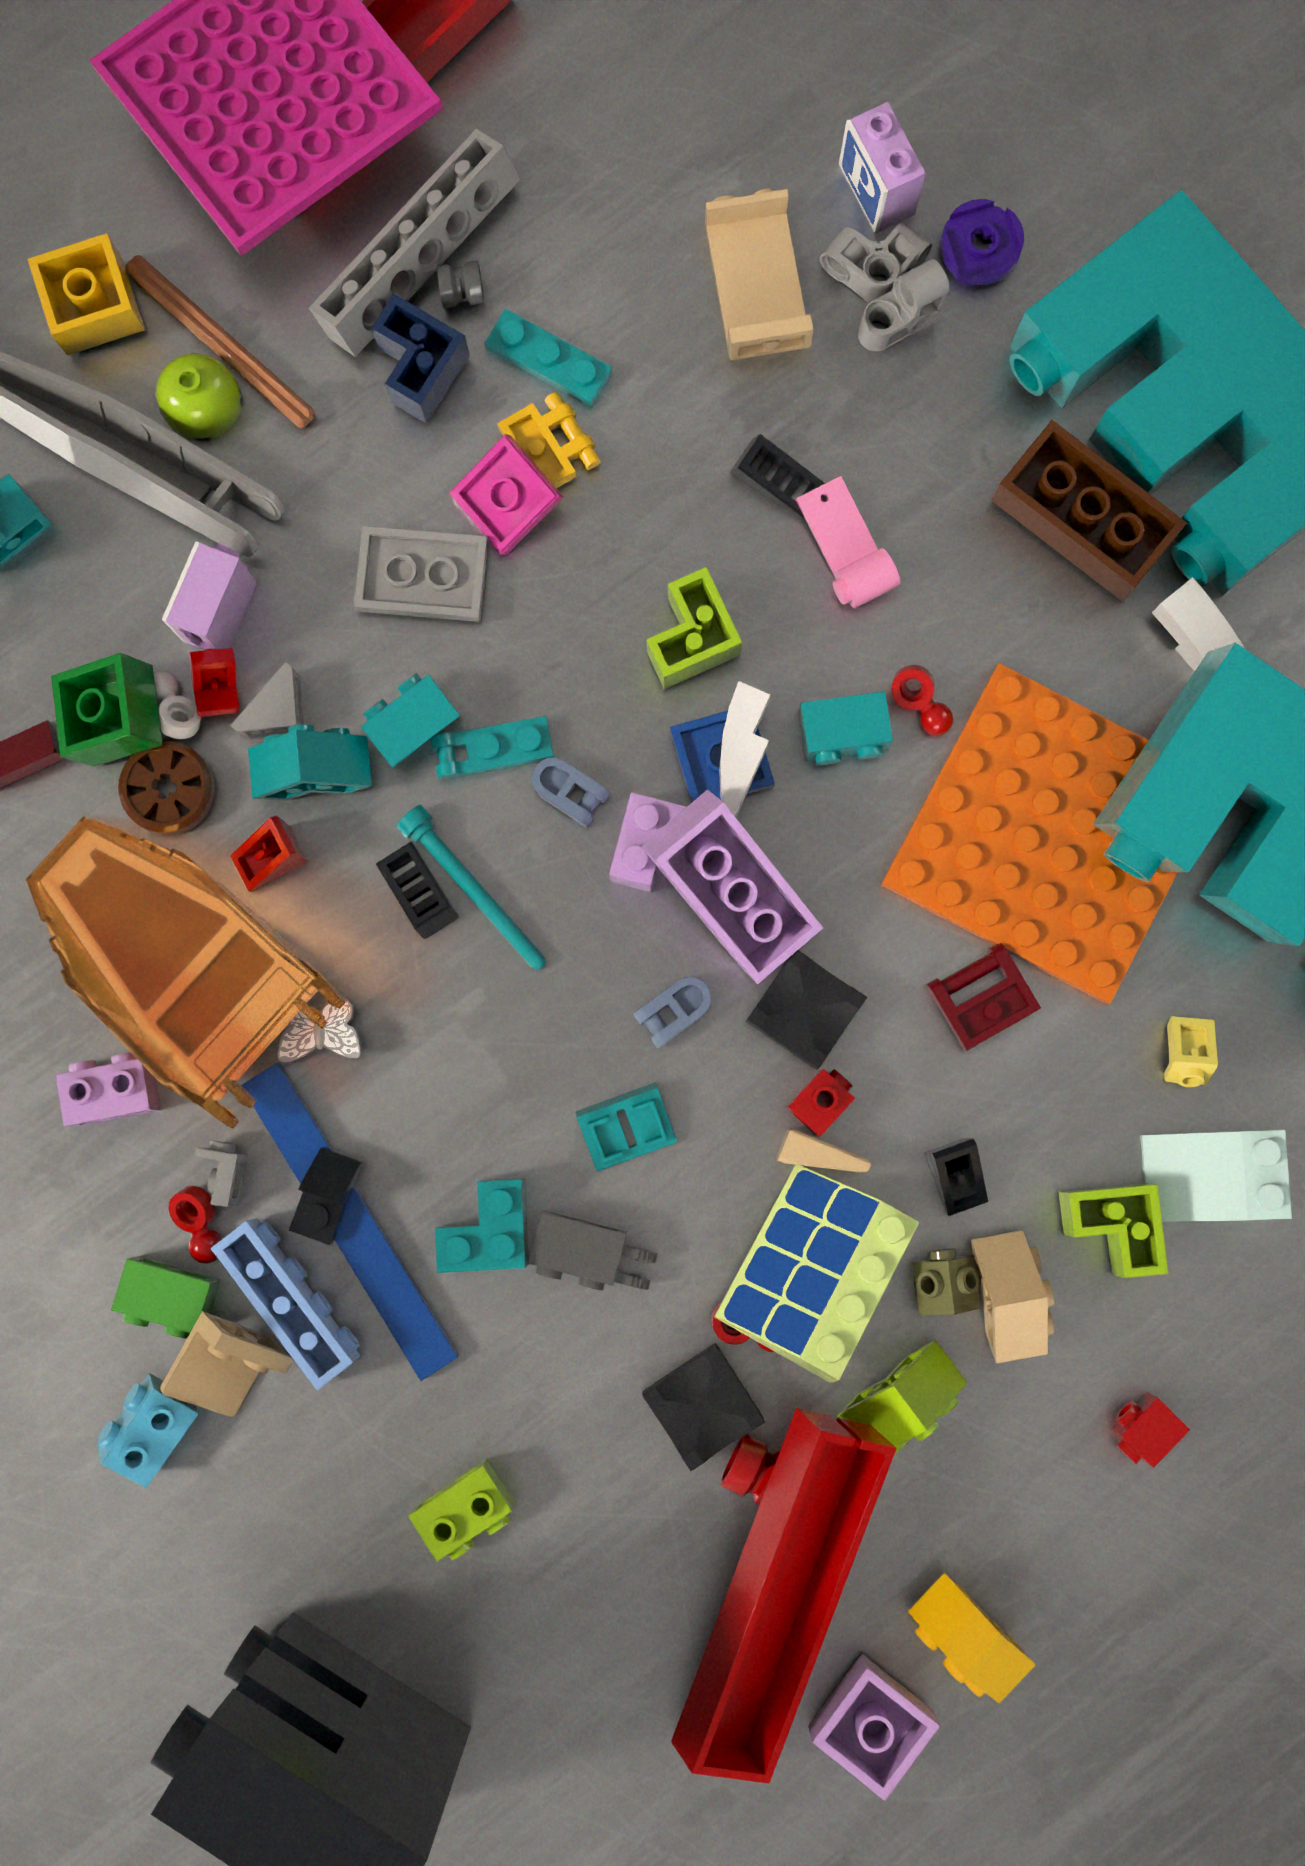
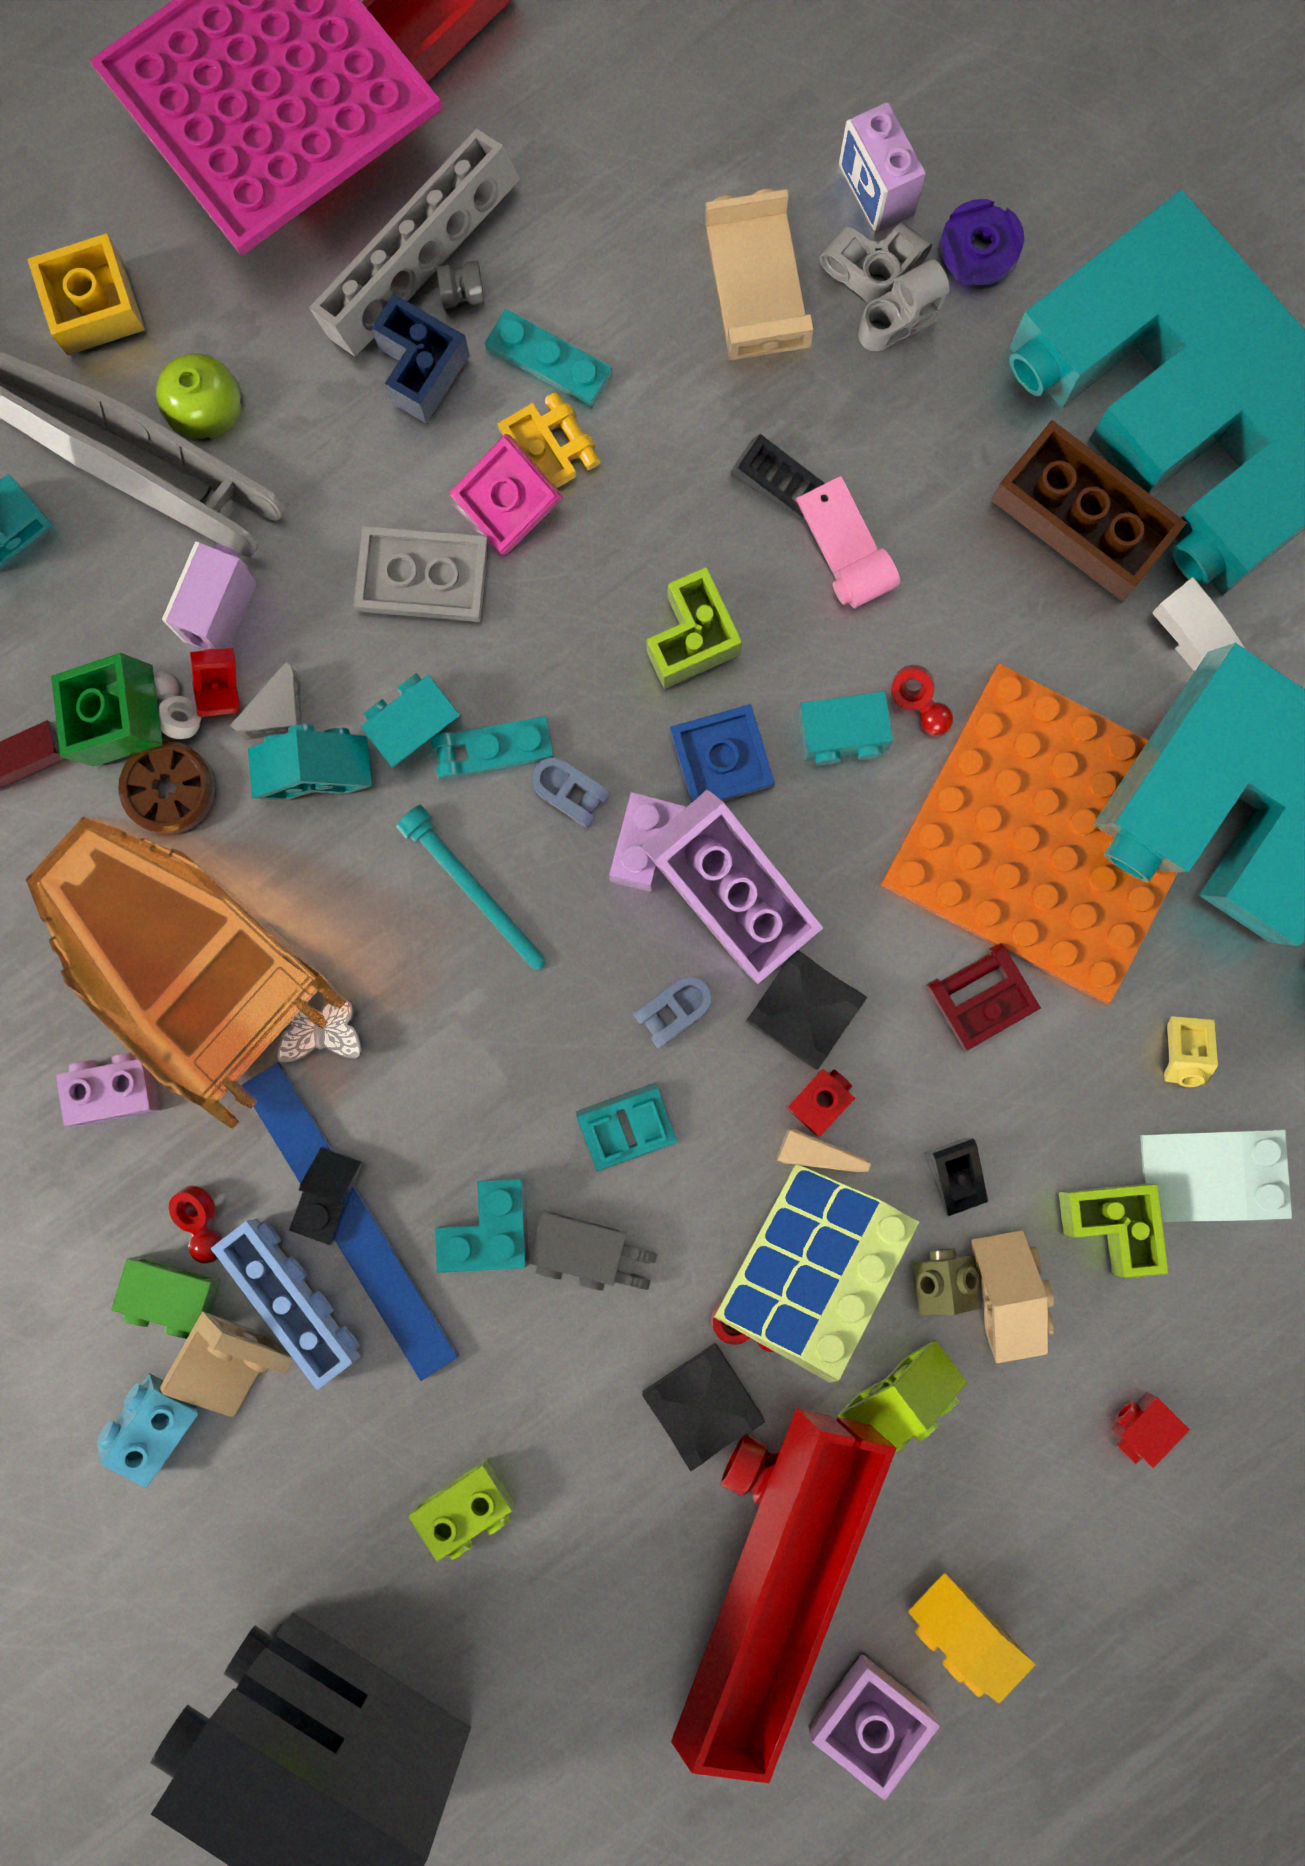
(220, 341): nougat axle -> none
(227, 1179): light grey bracket -> none
(268, 854): red slope -> none
(429, 914): black slope -> none
(740, 746): white slope -> none

